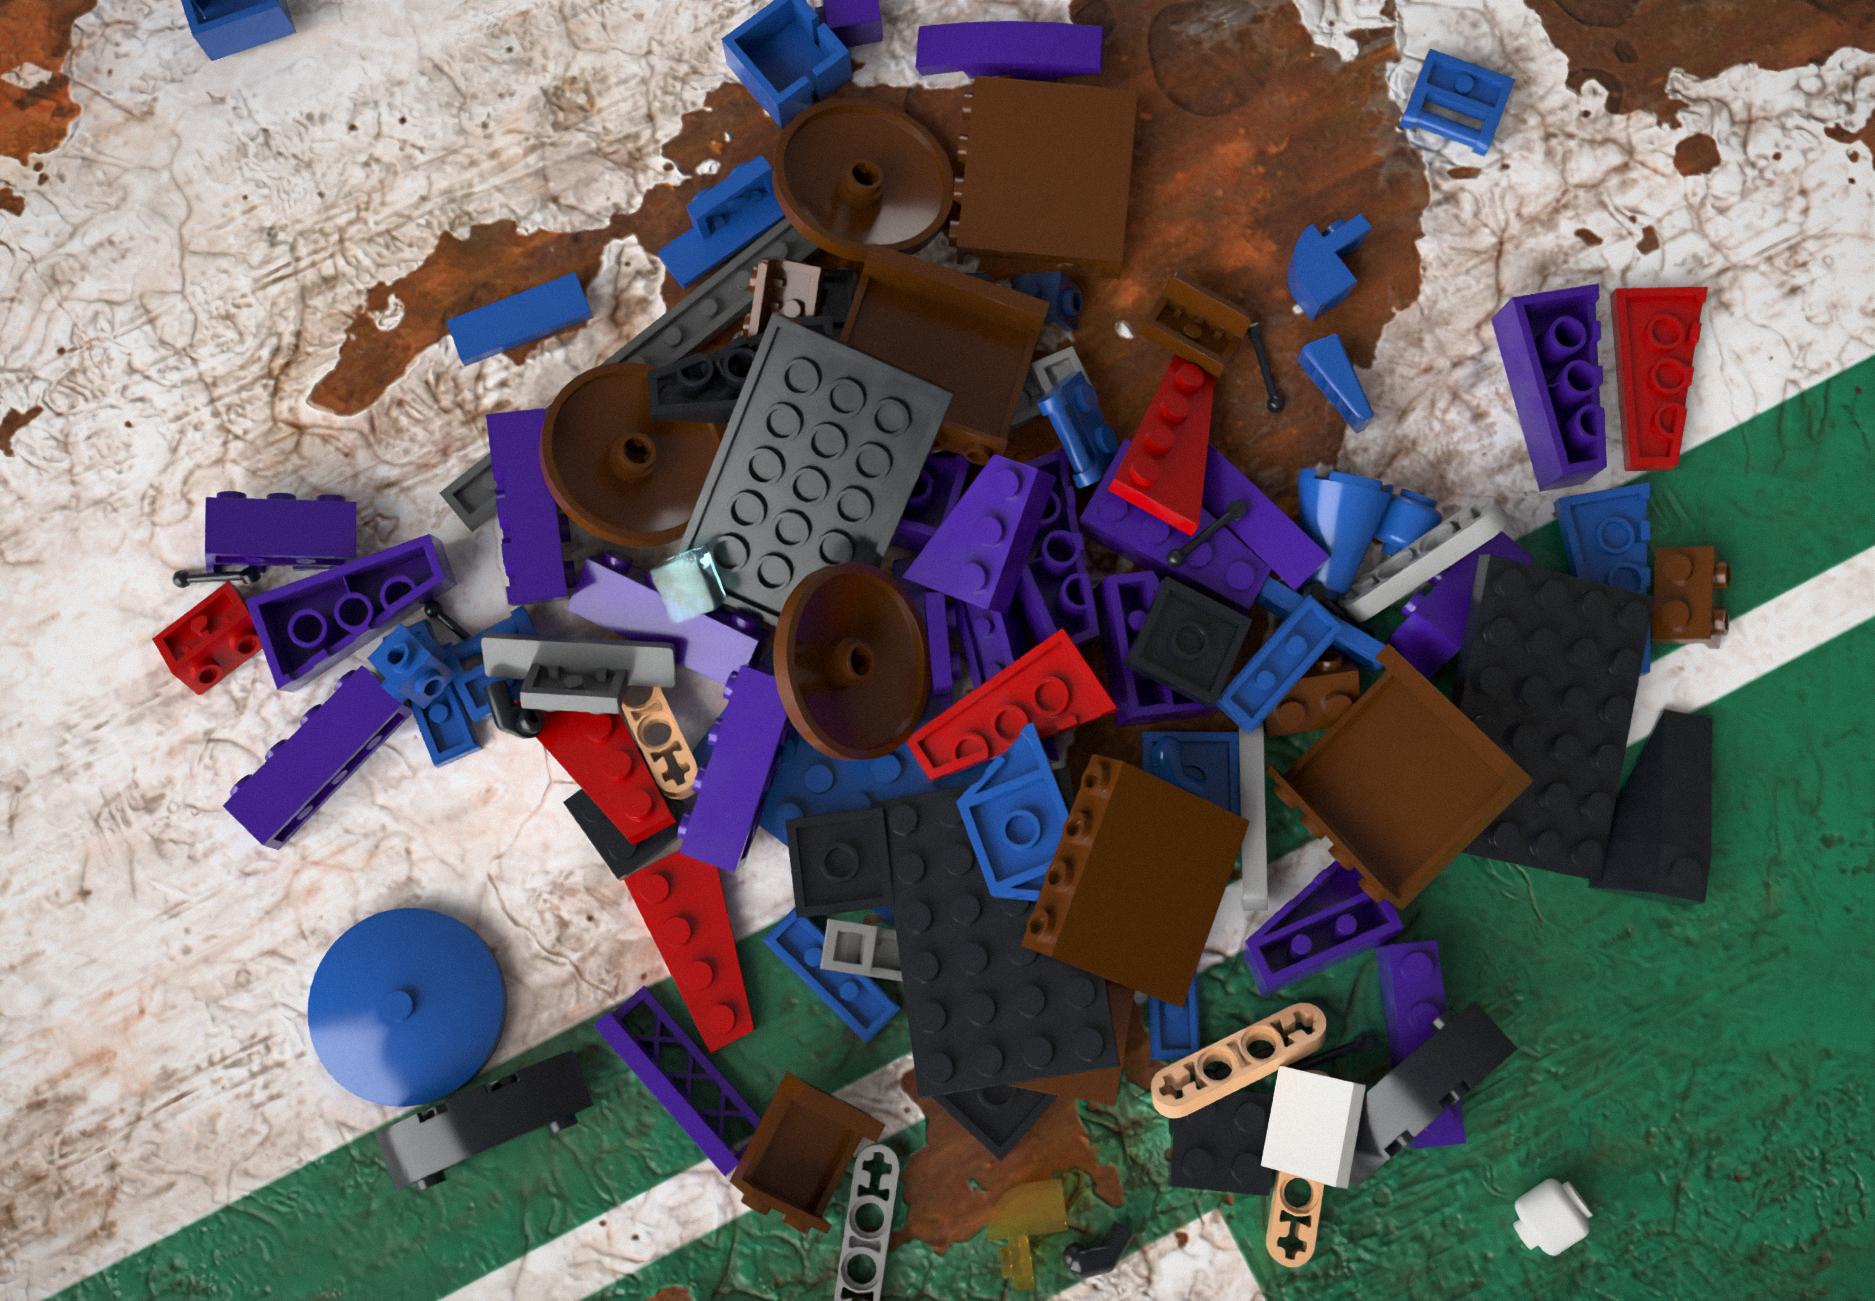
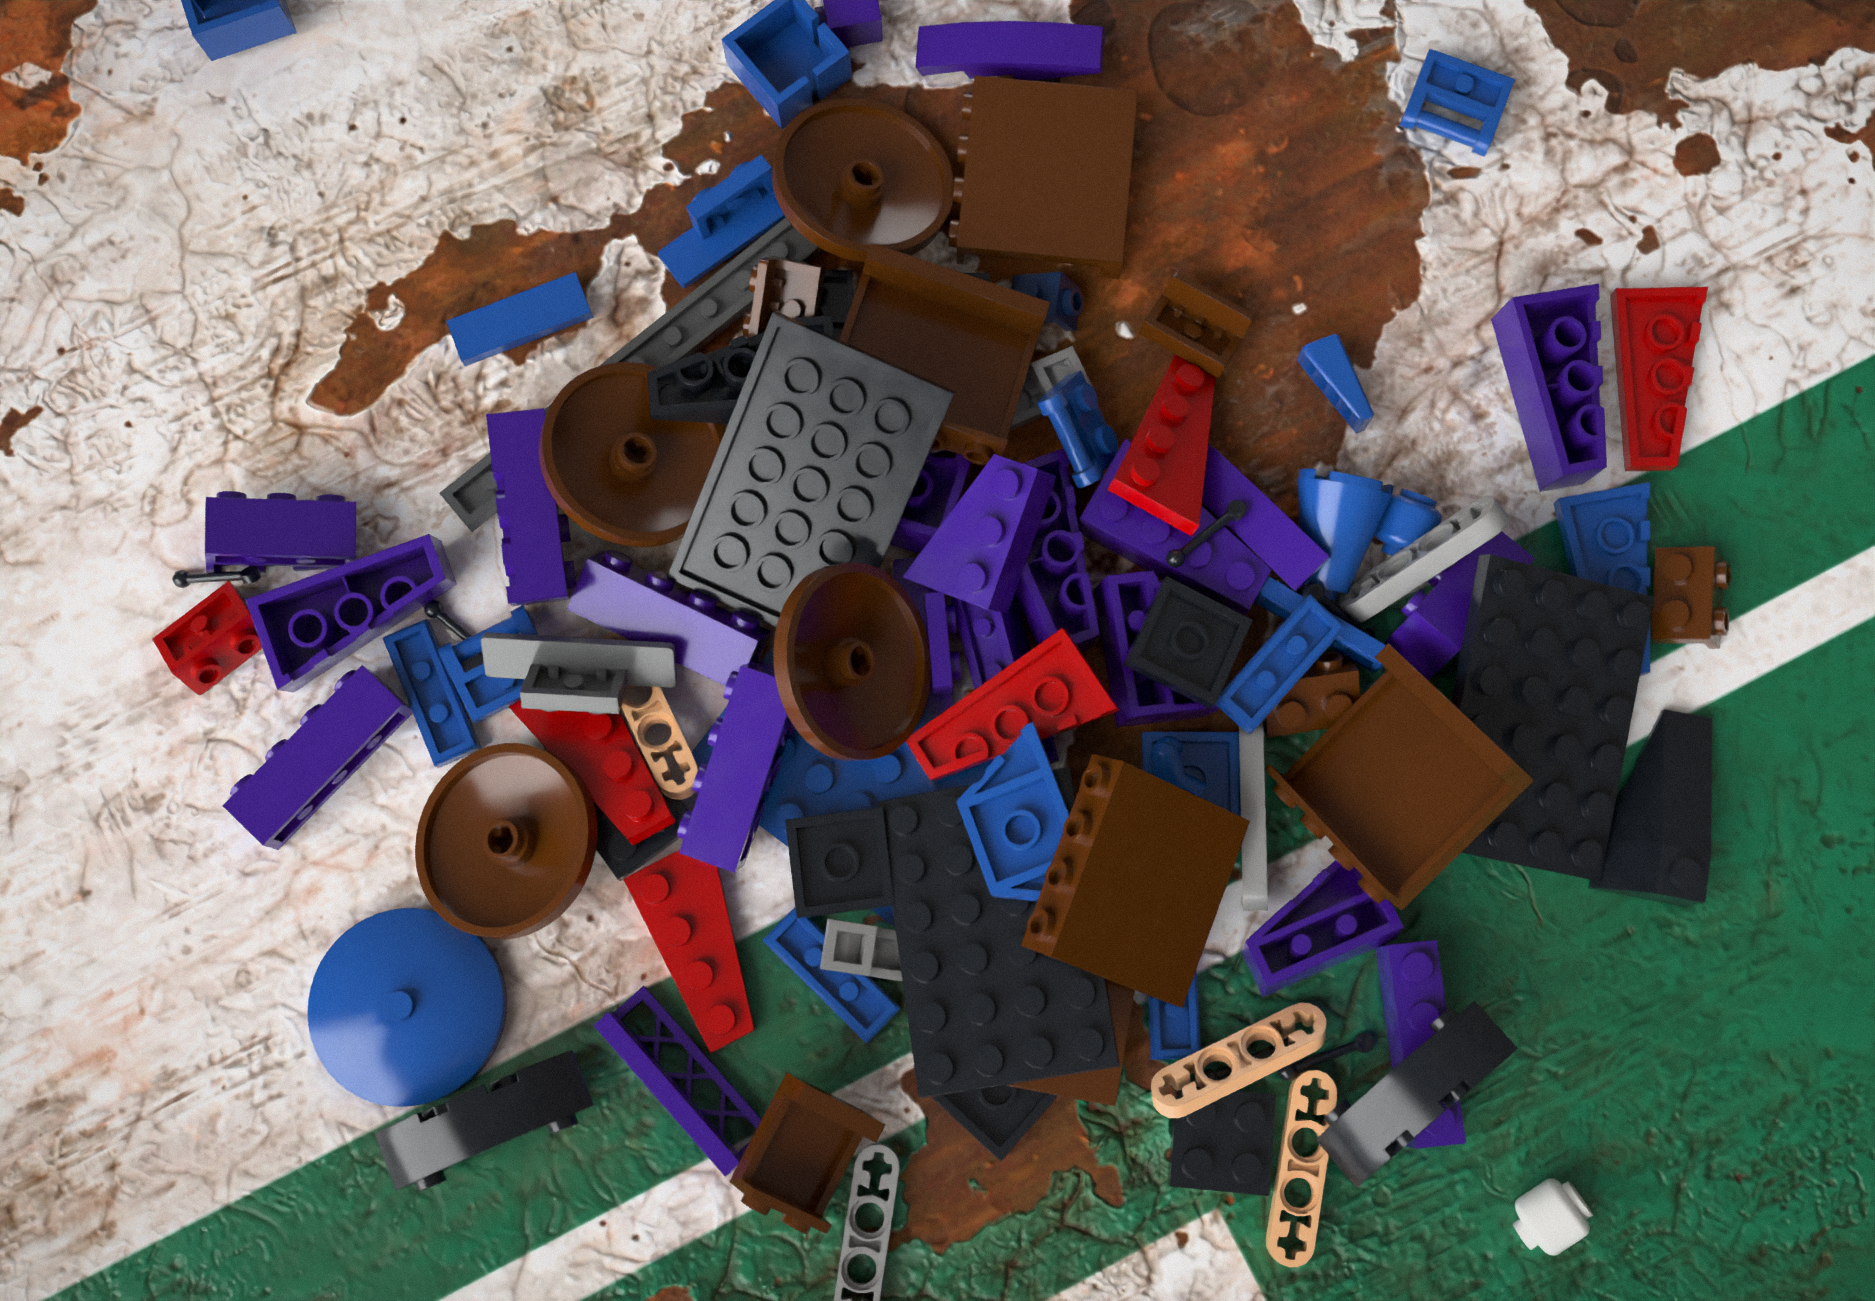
(419, 674): blue brick -> none
(506, 841): none -> reddish brown dish
(512, 717): black arm -> none
(688, 584): clear light blue panel -> none
(1022, 1211): clear yellow brick -> none
(1100, 1258): black arm -> none
(1275, 403): black hinge -> none
(1313, 1126): white tile -> none
(1316, 269): blue brick -> none

